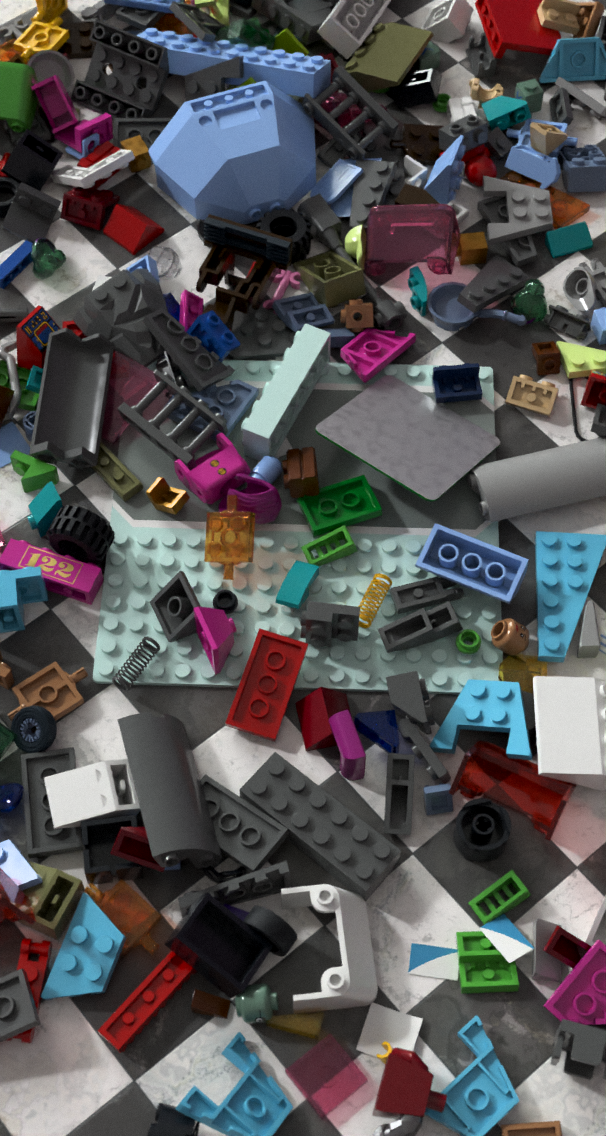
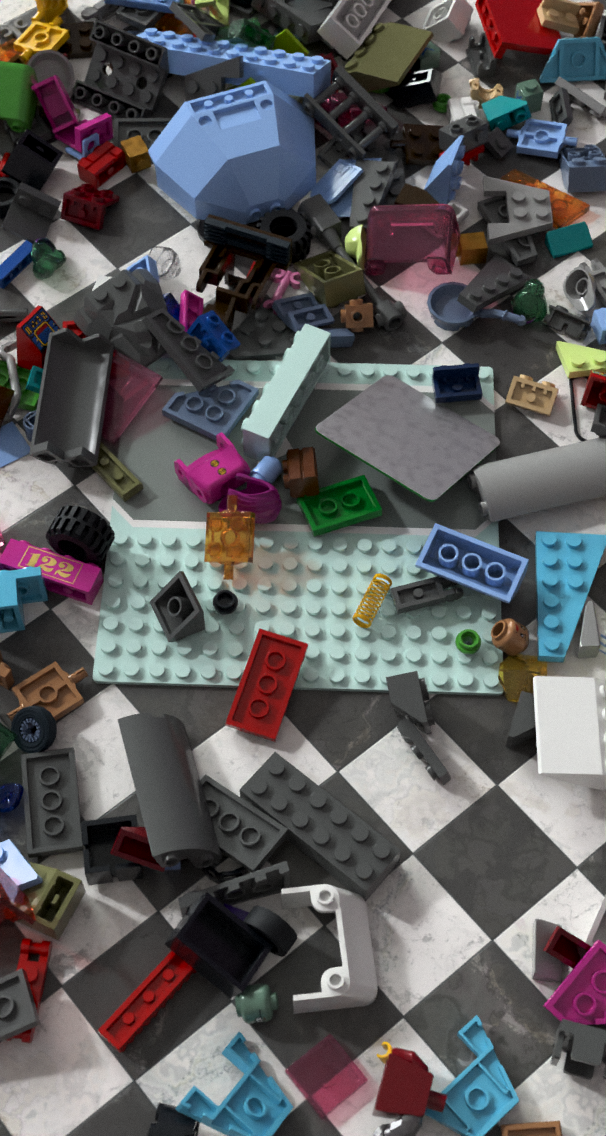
(34, 471): bright green slope -> none
(44, 509): teal slope -> none
(86, 177): white plate -> none
(86, 954): medium azure wing -> none
(91, 793): white slope -> none
(128, 913): clear orange plate -> none
(131, 228): red slope -> none
(146, 645): dark grey piece -> none
(165, 497): pearl gold bracket -> none
(168, 441): dark grey fence -> none
(169, 366): dark grey hinge -> none
(210, 1004): reddish brown piece -> none
(215, 635): dark pink slope -> none
(296, 584): teal slope -> none
(306, 1025): clear yellow piece -> none
(314, 717): dark red slope -> none
(329, 621): dark grey plate -> none
(332, 555): bright green slope -> none
(350, 746): magenta brick -> none
(374, 351): dark pink wing -> none
(379, 728): clear blue slope -> none
(388, 1026): white sticker -> none
(399, 794): dark grey slope -> none
(416, 171): white bracket -> none
(419, 290): teal slope -> none
(420, 628): dark grey slope -> none
(433, 962): sticker -> none
(437, 799): sand blue tile -> none
(479, 167): red hair -> none
(483, 966): bright green slope -> none
(487, 707): medium azure wing -> none
(488, 842): black brick -> none
(502, 883): bright green slope -> none
(506, 938): sticker -> none
(513, 783): clear red windscreen -> none
(534, 165): light blue piece -> none
(545, 137): tan slope -> none
(547, 357): reddish brown bracket -> none

